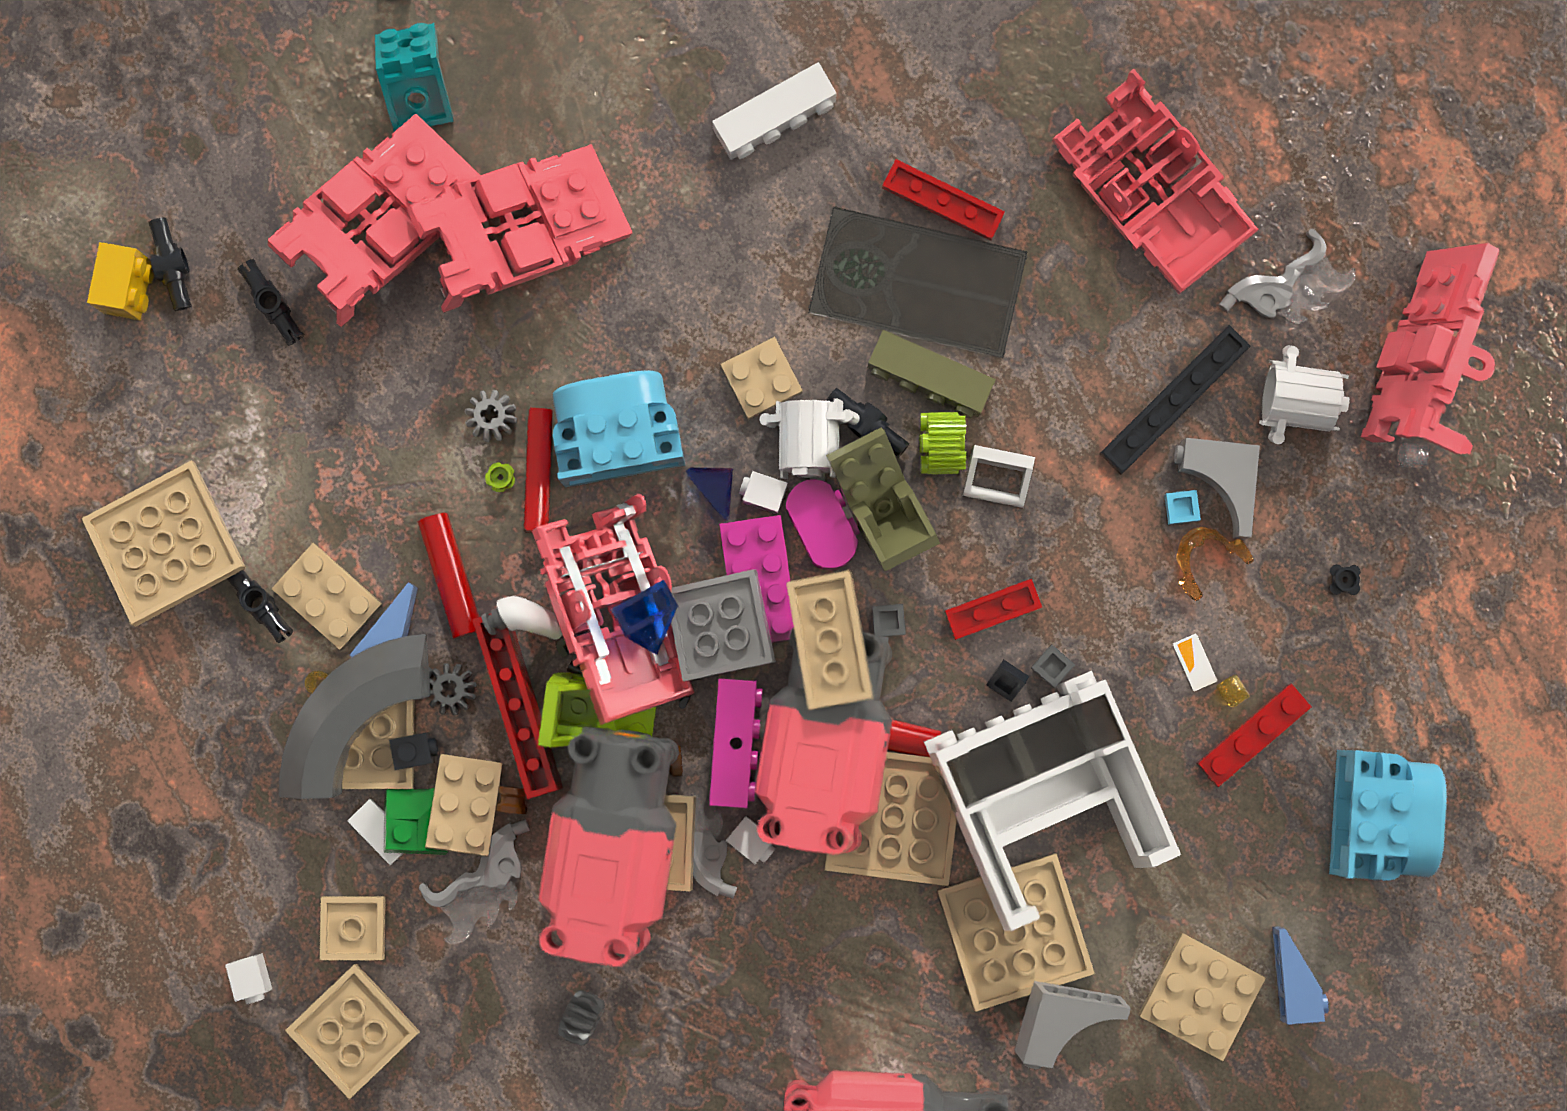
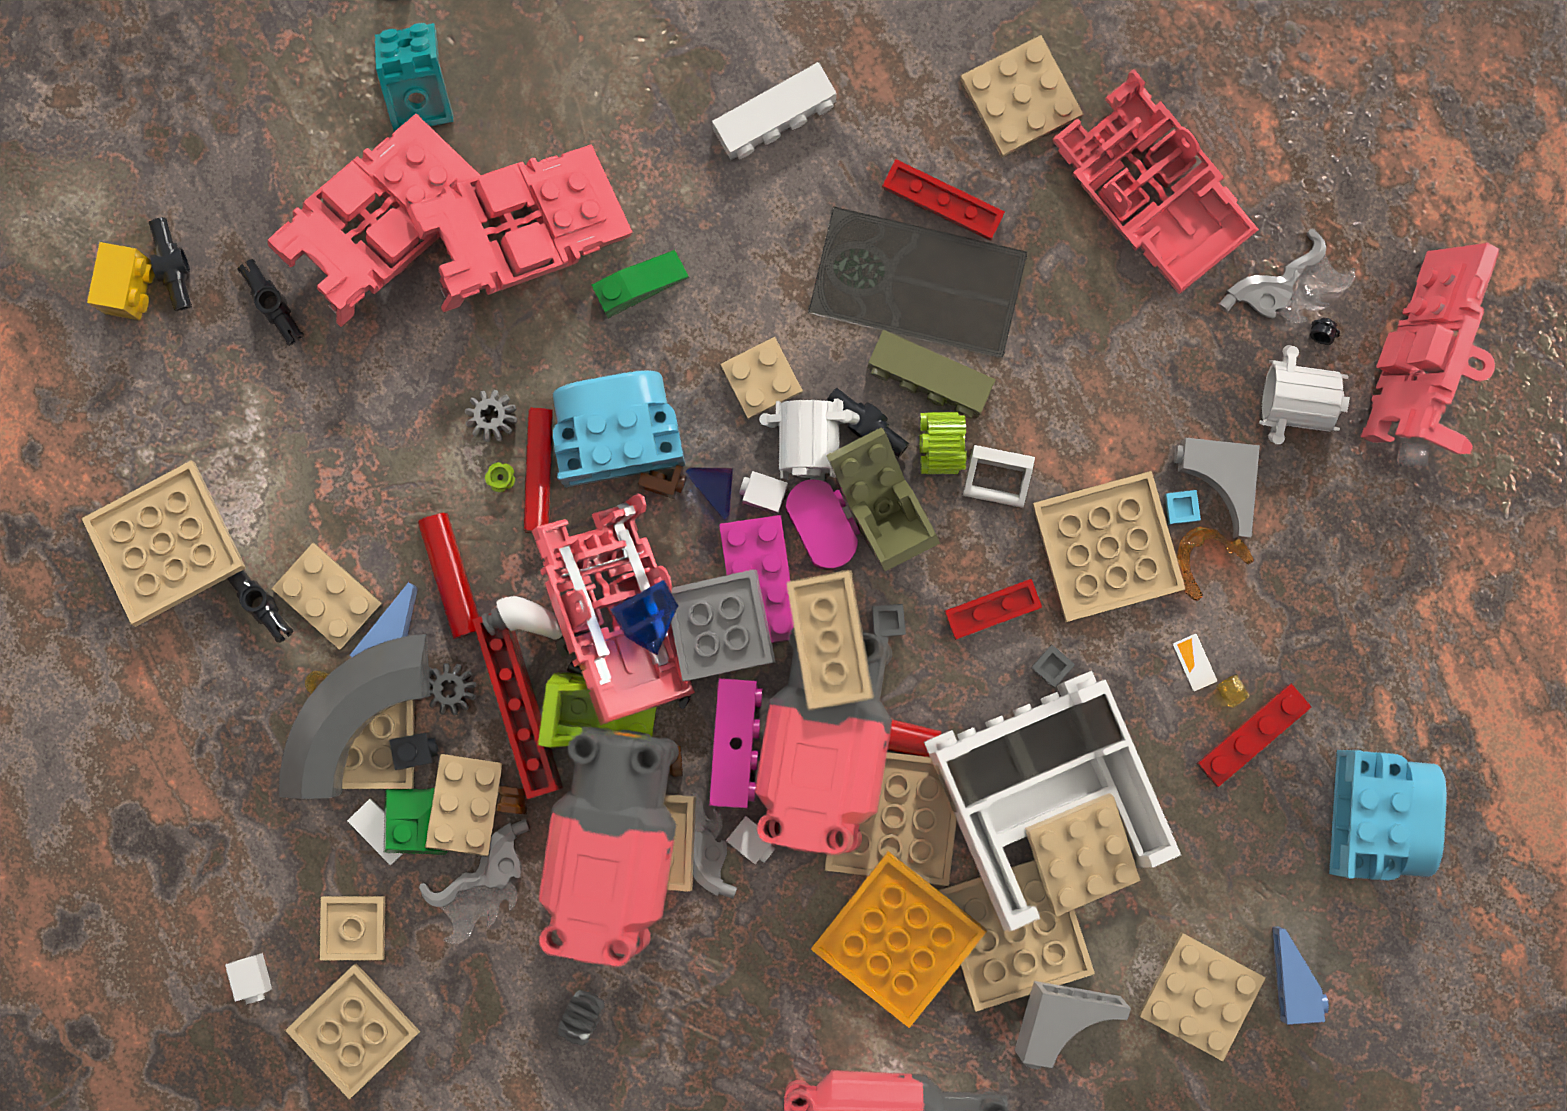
(638, 282): none -> green slope
(657, 482): none -> reddish brown bracket
(898, 939): none -> light orange plate
(1007, 680): black plate -> none
(1021, 96): none -> tan plate
(1082, 854): none -> tan plate
(1108, 546): none -> tan plate
(1174, 400): black tile -> none
(1324, 331): none -> black plate
(1351, 573): black plate -> none

